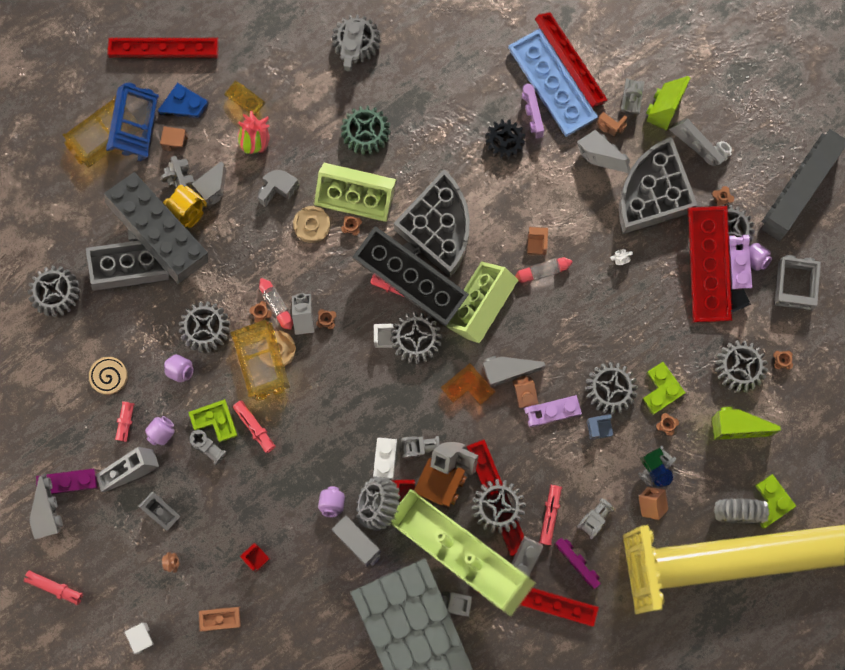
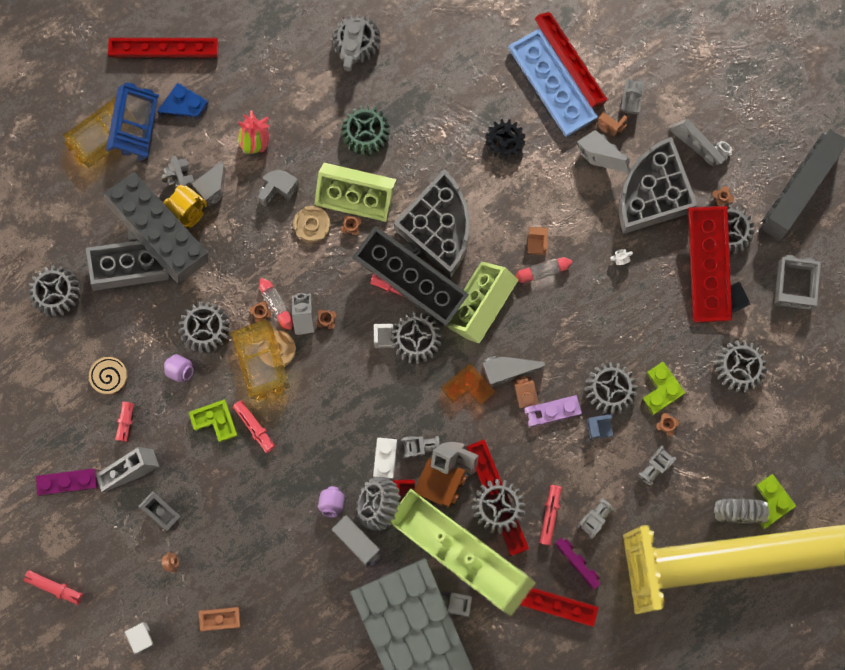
(43, 513): light grey slope -> none
(160, 431): lavender head -> none
(172, 138): nougat panel -> none
(207, 446): light grey connector -> none
(244, 98): clear yellow slope -> none
(255, 557): red panel -> none
(527, 555): light grey plate -> none
(532, 110): lavender plate -> none
(653, 503): nougat panel -> none
(656, 468): leg -> none
(667, 102): lime slope -> none
(740, 263): lavender plate -> none
(740, 424): lime slope -> none
(759, 257): lavender head -> none
(787, 355): nougat plate -> none

